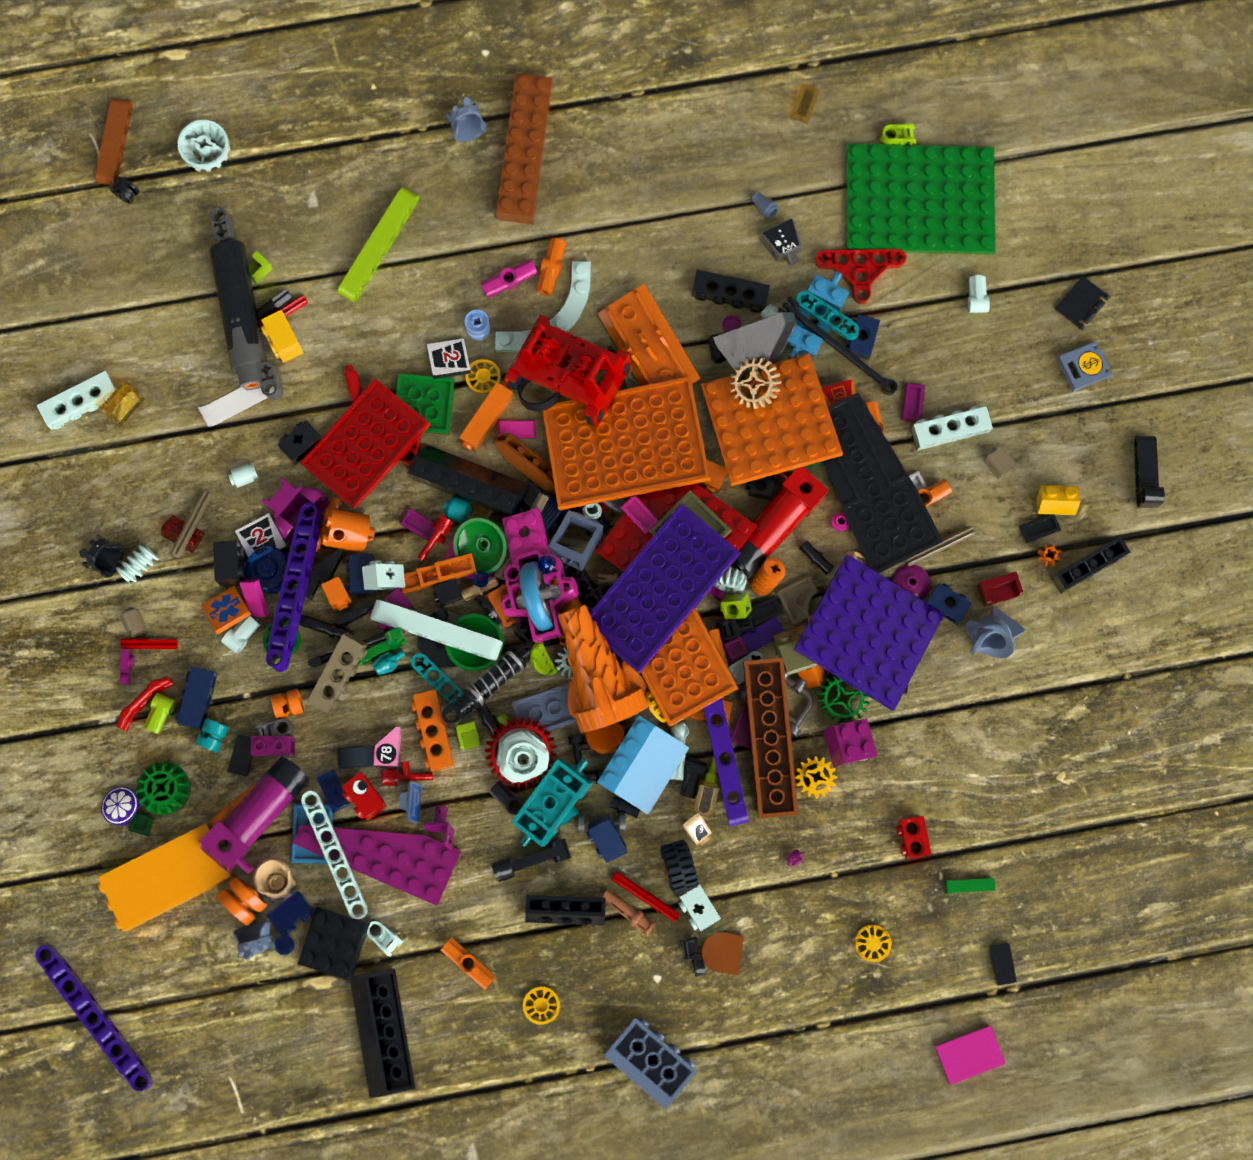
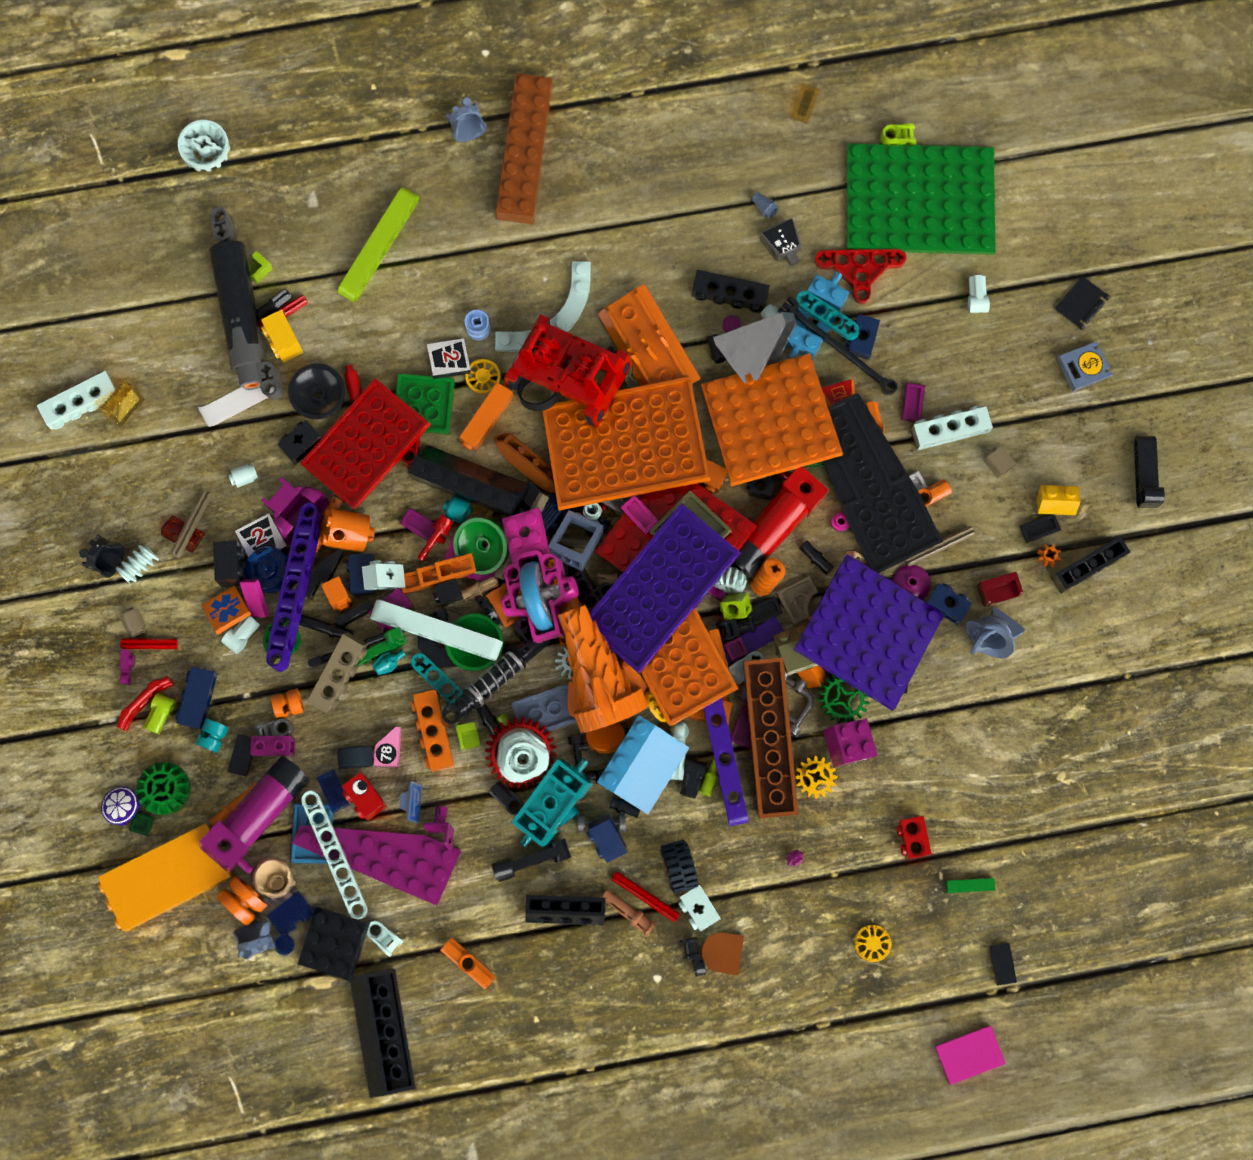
(103, 1030): dark purple beam -> none
(113, 141): dark orange beam -> none
(124, 190): black wheel -> none
(309, 382): none -> black dish
(391, 777): red piece -> none
(476, 579): clear blue hinge -> none
(497, 283): dark pink piece -> none
(519, 428): dark pink tile -> none
(541, 660): lime tile -> none
(541, 1005): yellow wheel -> none
(546, 564): clear blue plate -> none
(551, 267): orange piece -> none
(649, 1076): sand blue brick -> none
(697, 830): slope -> none
(706, 799): tile -> none
(755, 375): tan gear -> none

